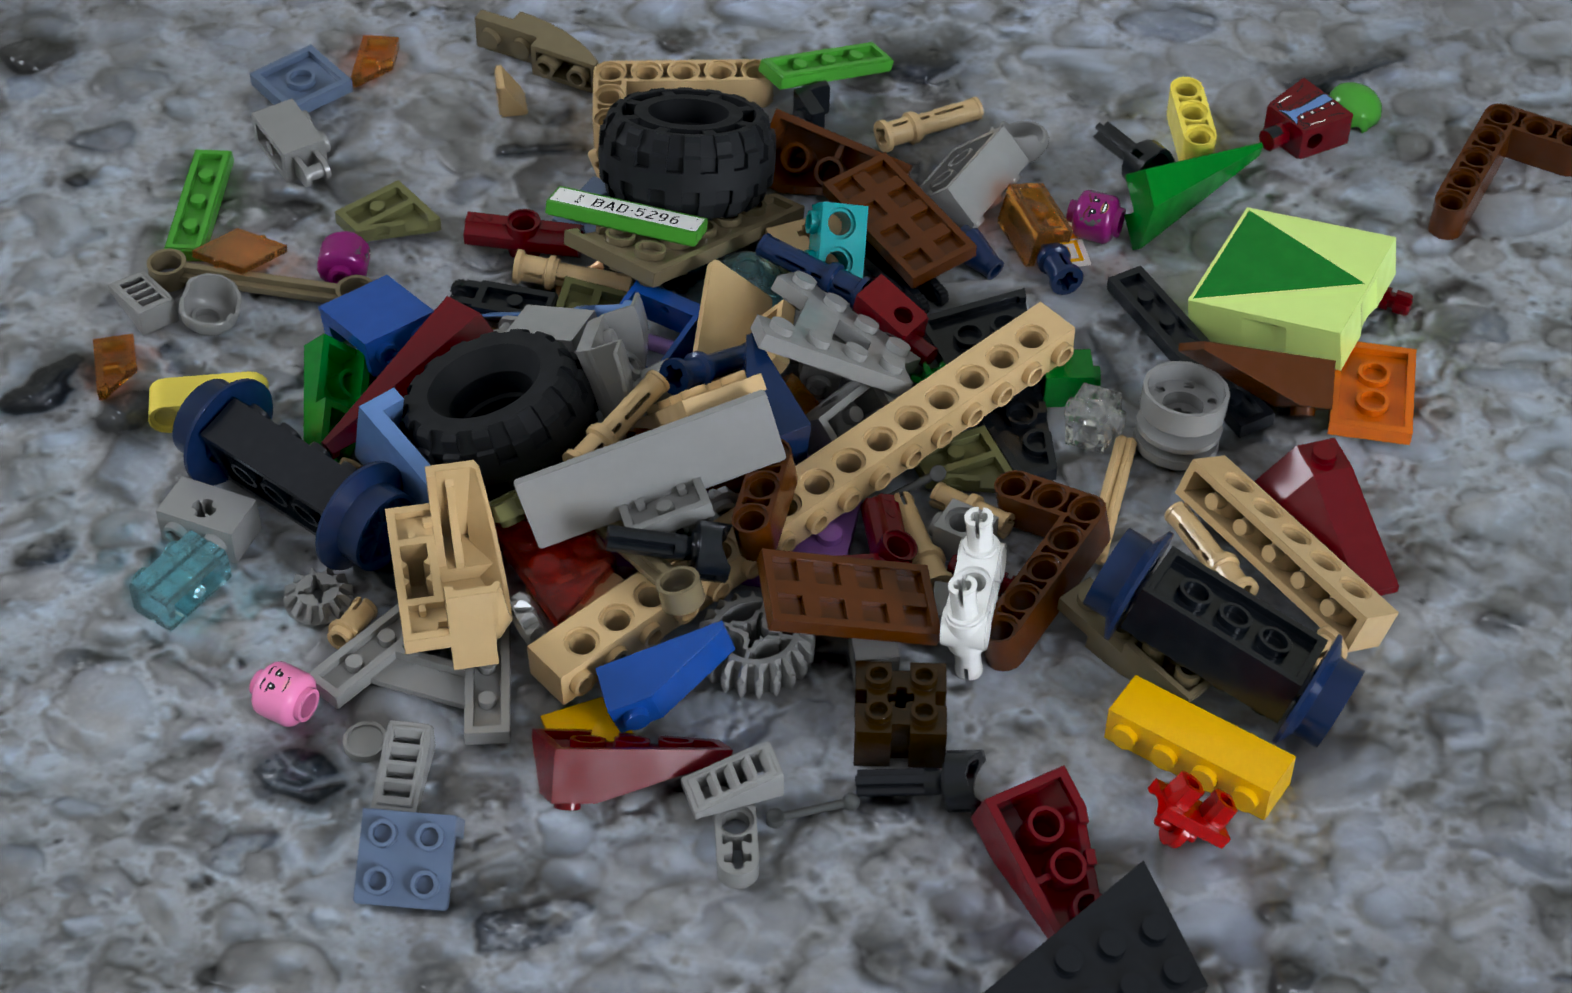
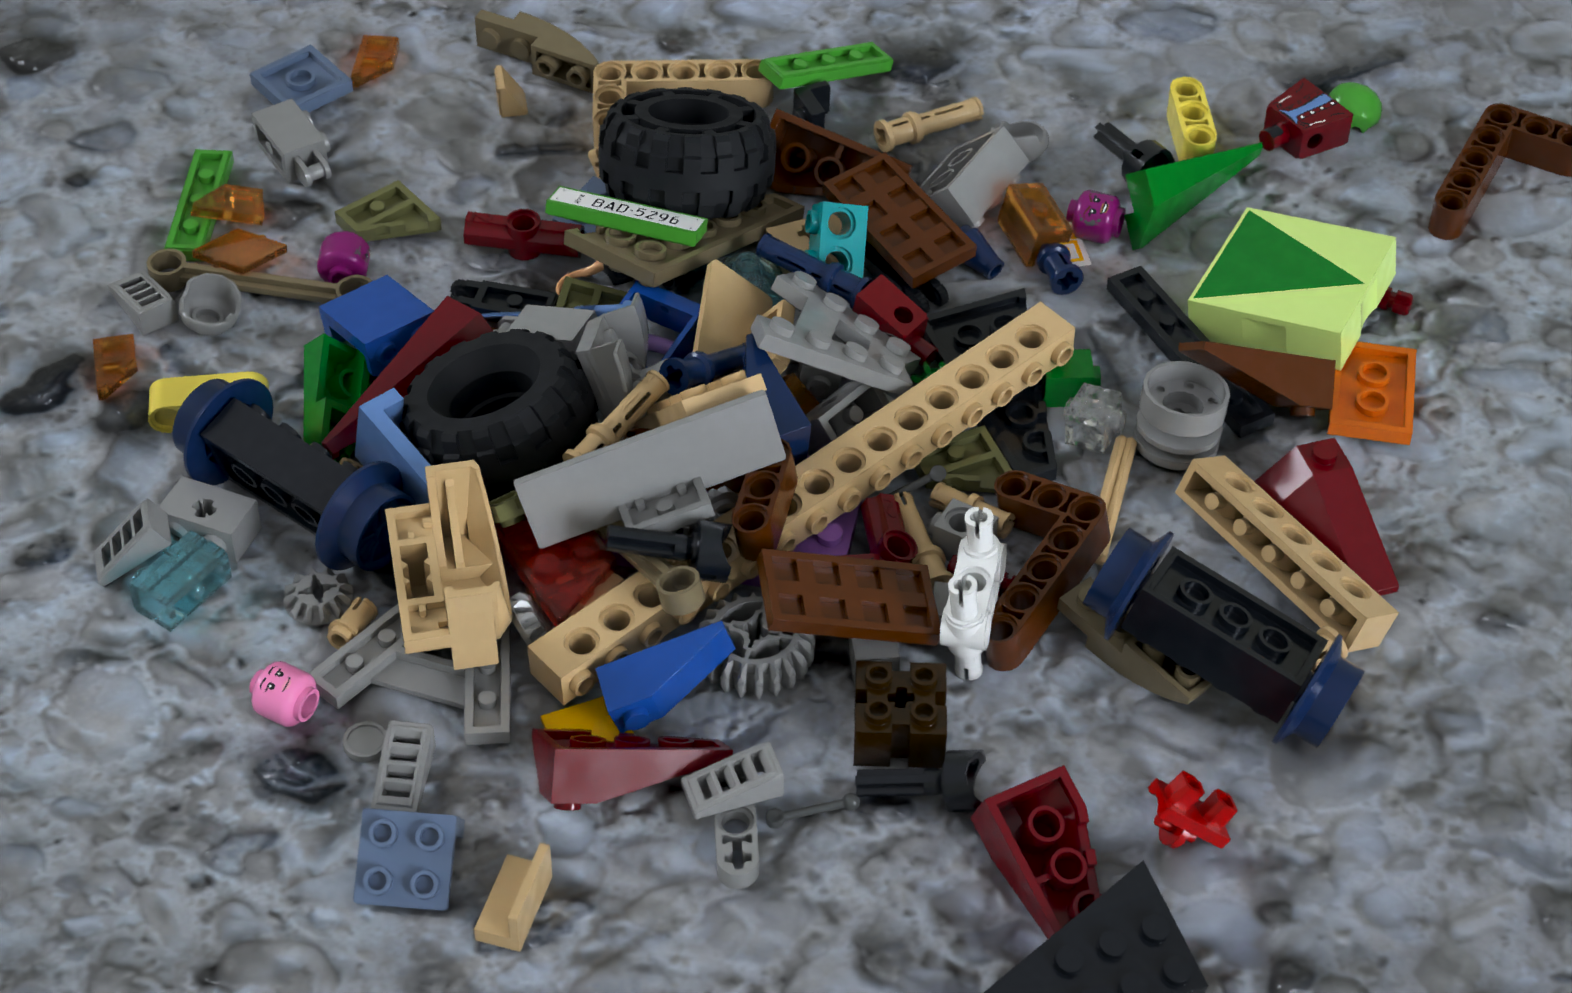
(132, 542): none -> light grey slope
(231, 204): none -> clear orange tile
(515, 900): none -> tan panel
(552, 272): tan pin -> none
(1190, 739): yellow brick -> none
(1206, 548): tan pin -> none

